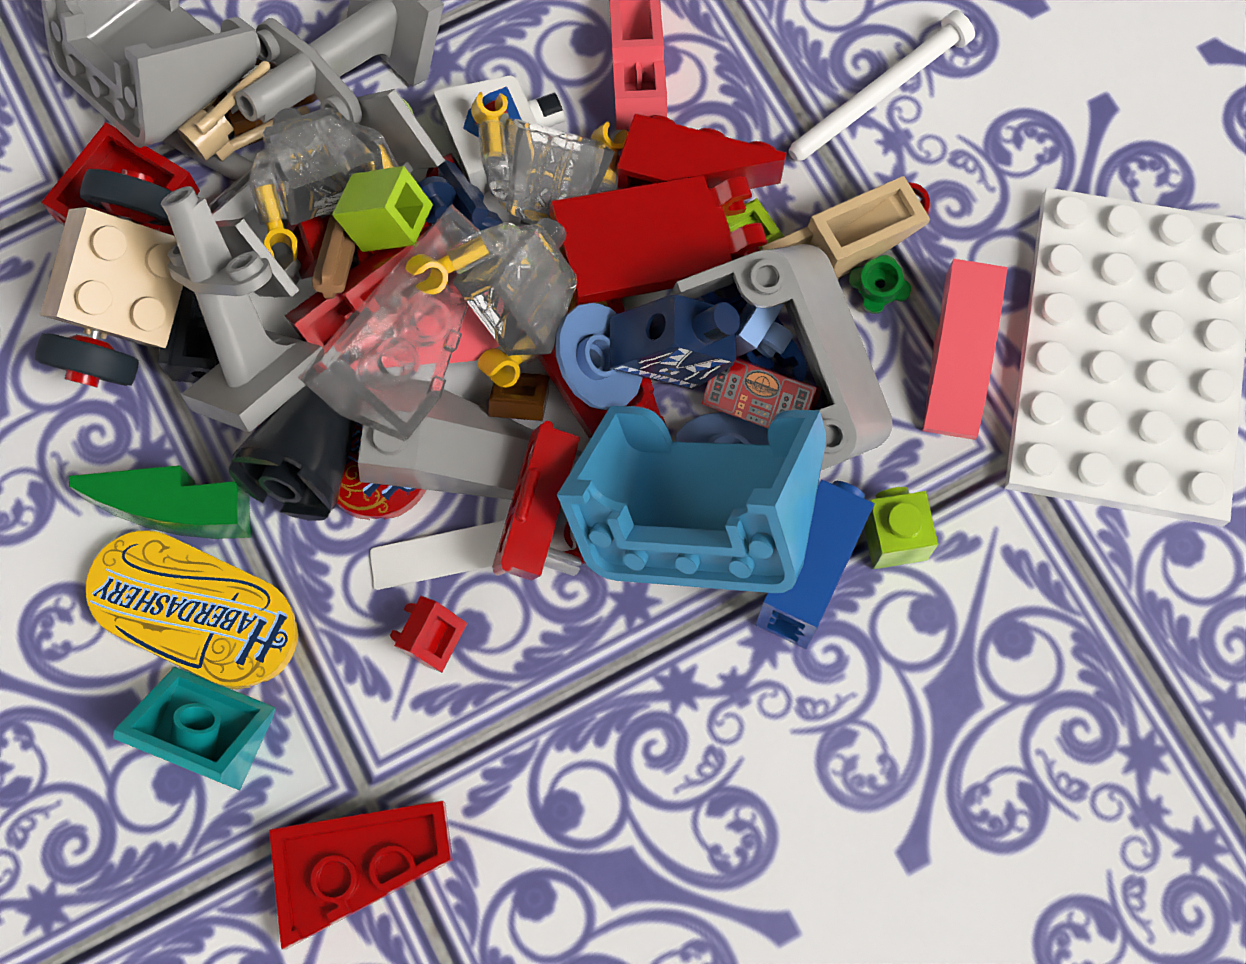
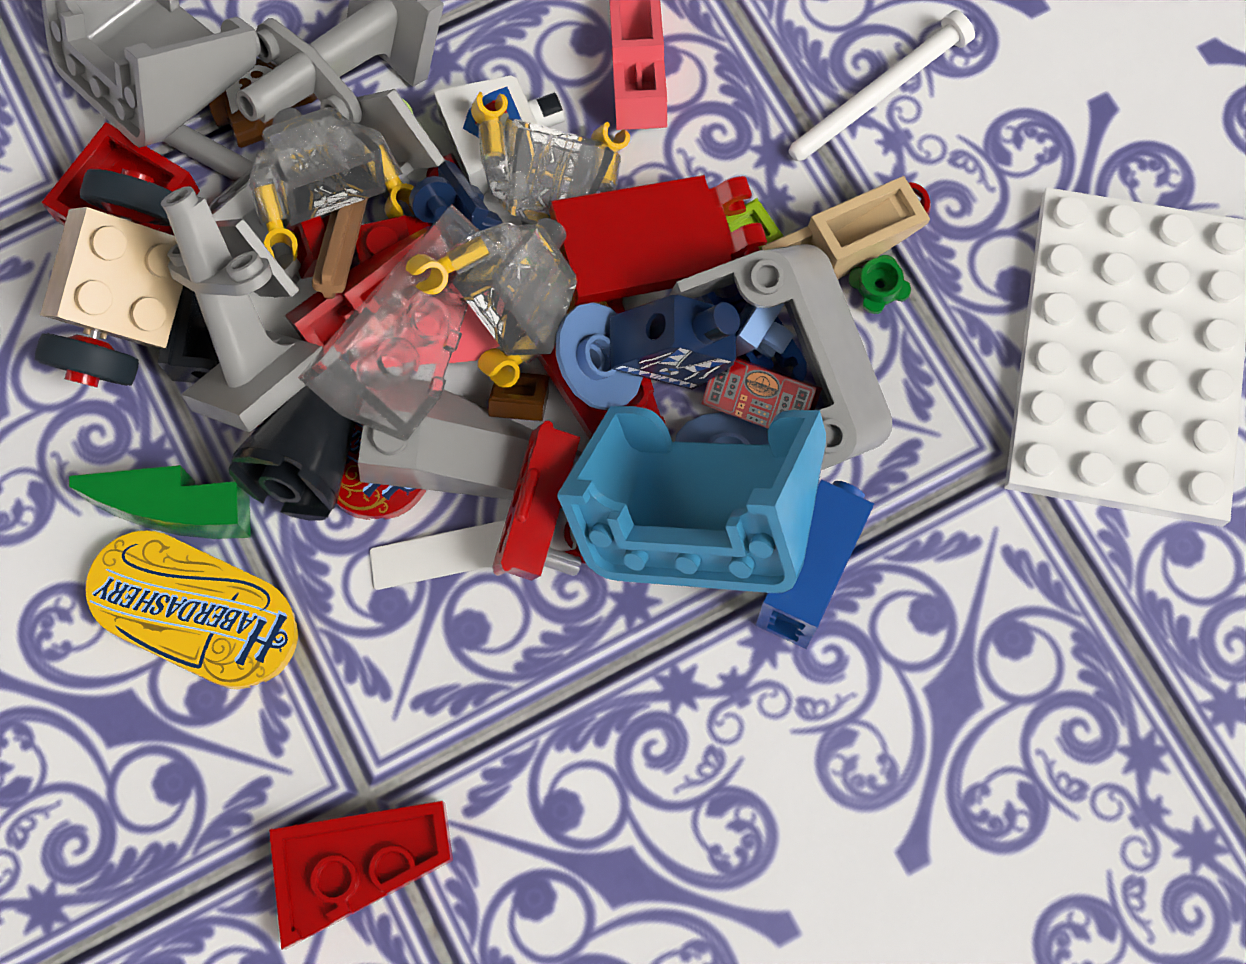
(199, 727): teal slope -> none
(209, 129): tan plant -> none
(382, 209): lime brick -> none
(429, 633): red tile -> none
(666, 151): red slope -> none
(900, 528): lime brick -> none
(964, 348): coral slope -> none

